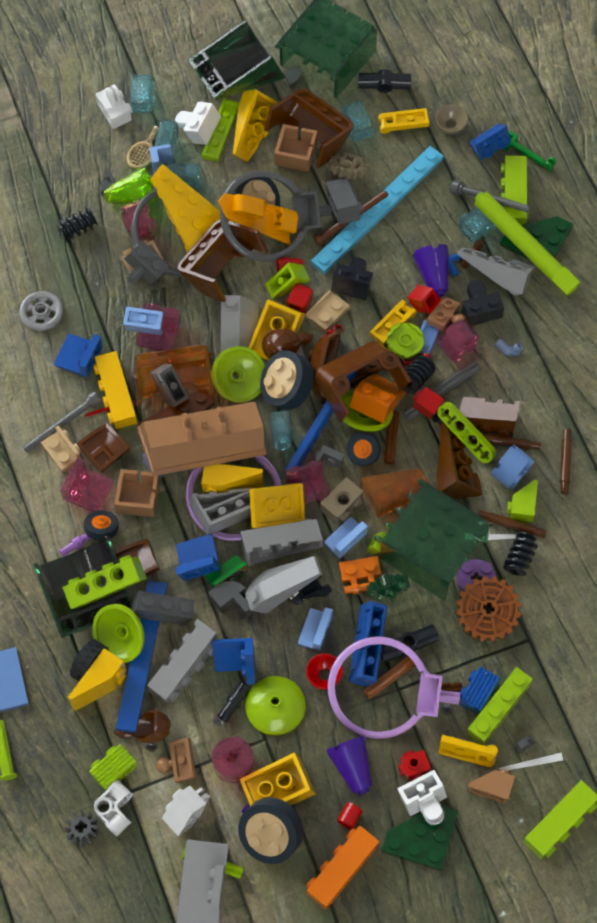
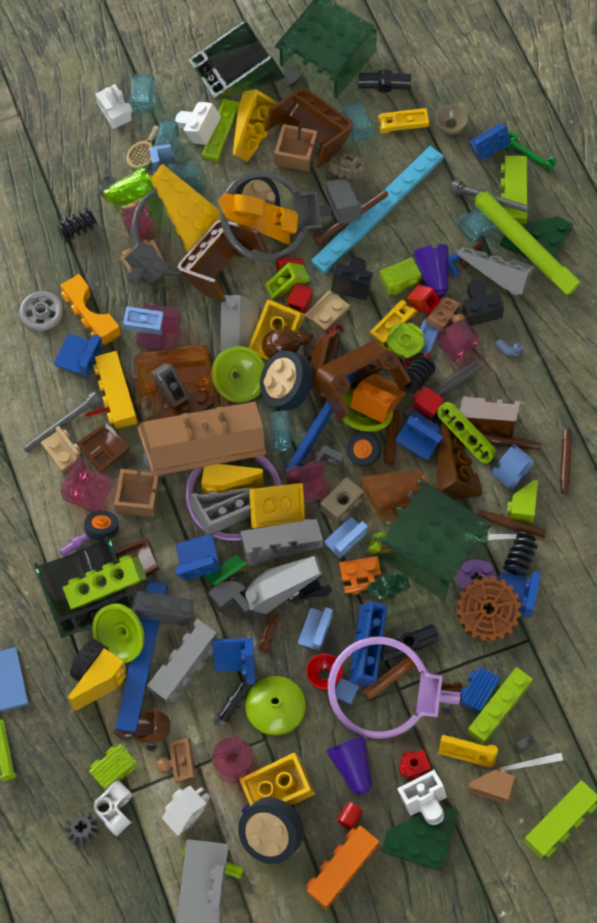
(77, 294): none -> light orange arch
(268, 632): none -> reddish brown axle
(346, 691): none -> medium blue tile
(400, 276): none -> lime brick
(419, 436): none -> blue bracket
(526, 589): none -> blue bracket

